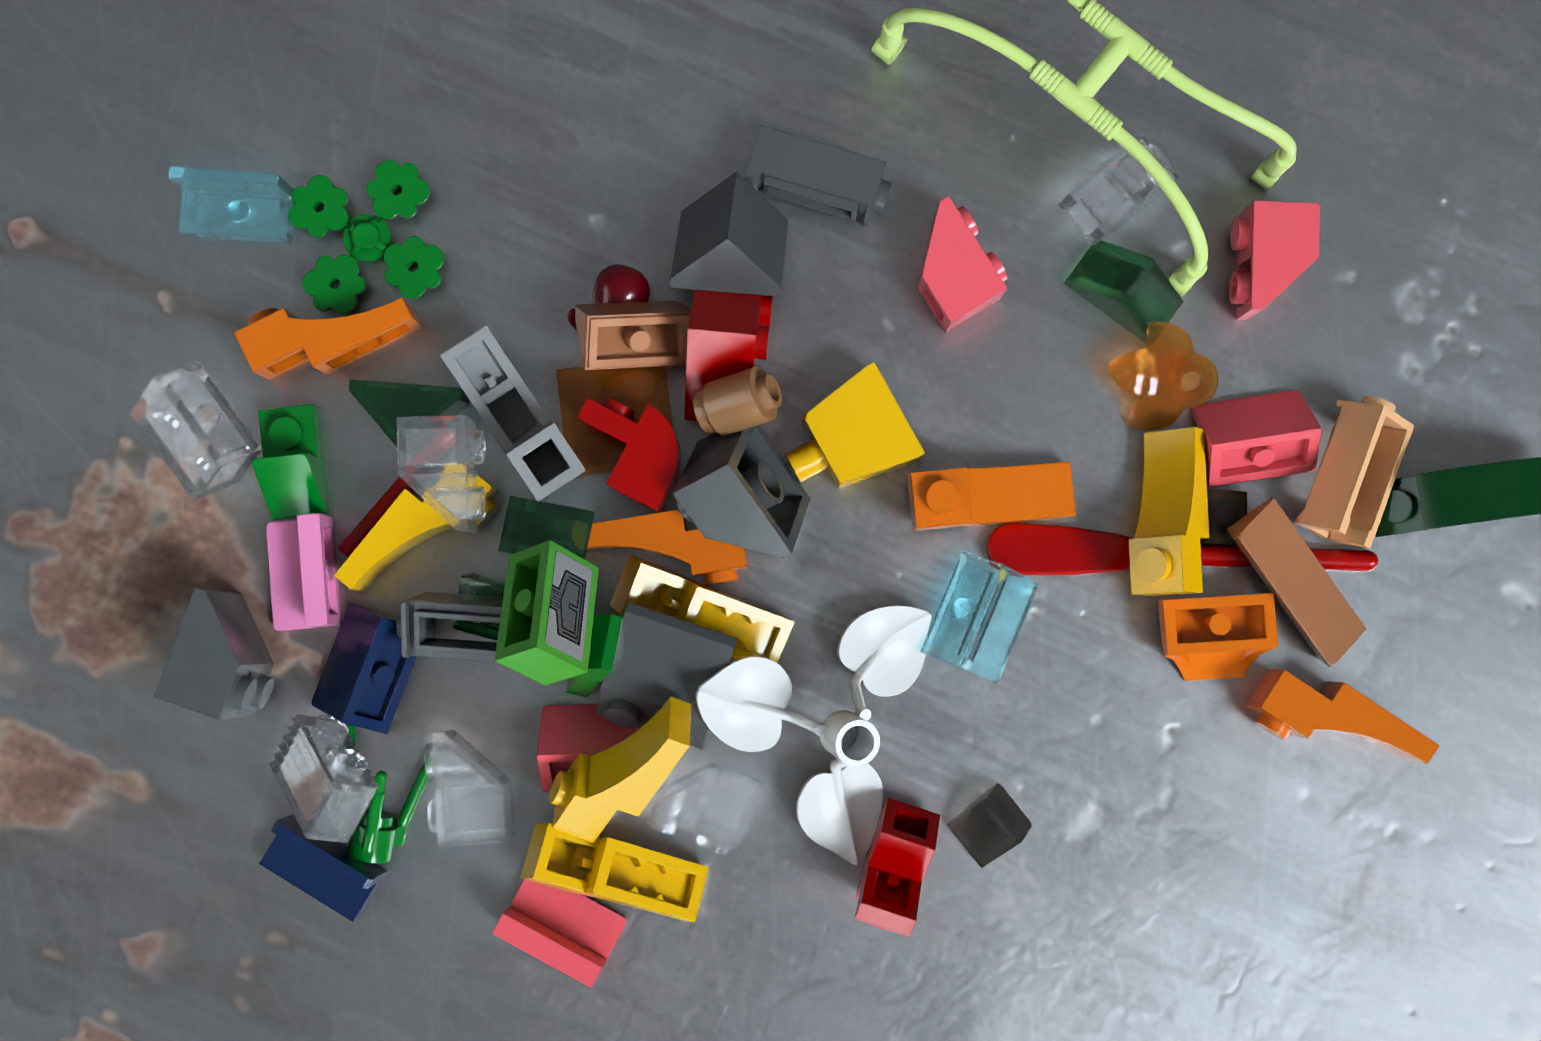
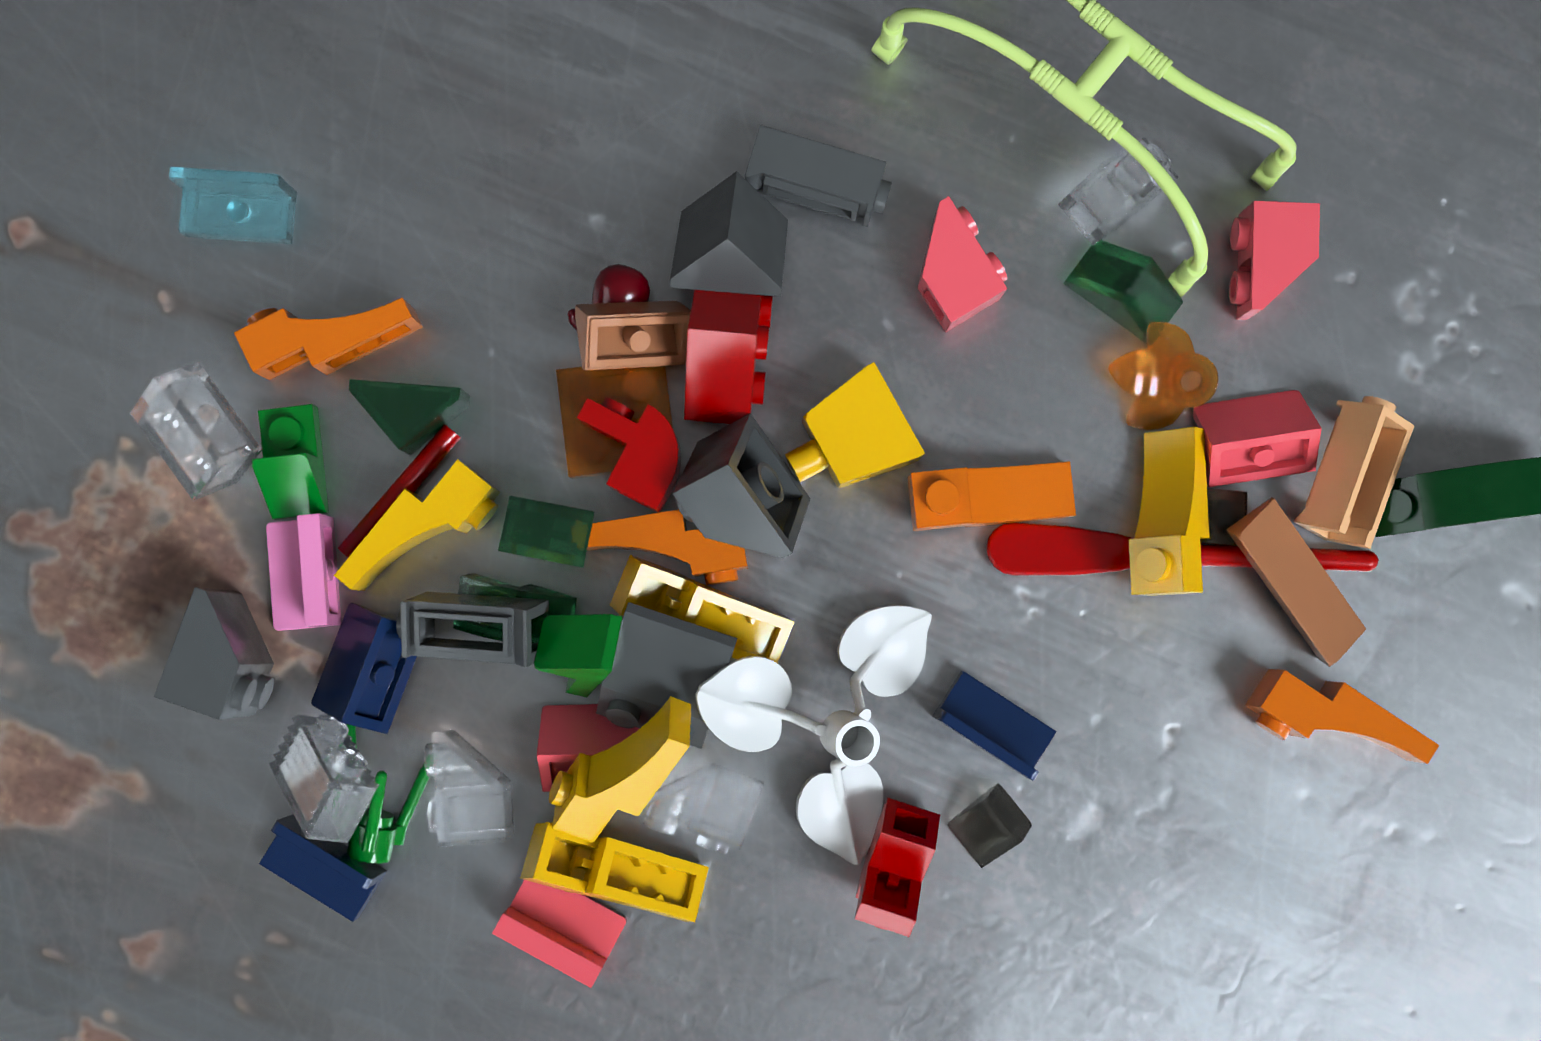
(366, 237): green plant -> none
(439, 463): clear slope -> none
(512, 413): light grey arch -> none
(547, 613): bright green brick -> none
(737, 402): medium nougat brick -> none
(980, 617): clear light blue panel -> none
(994, 724): none -> dark blue panel
(1217, 634): orange slope -> none

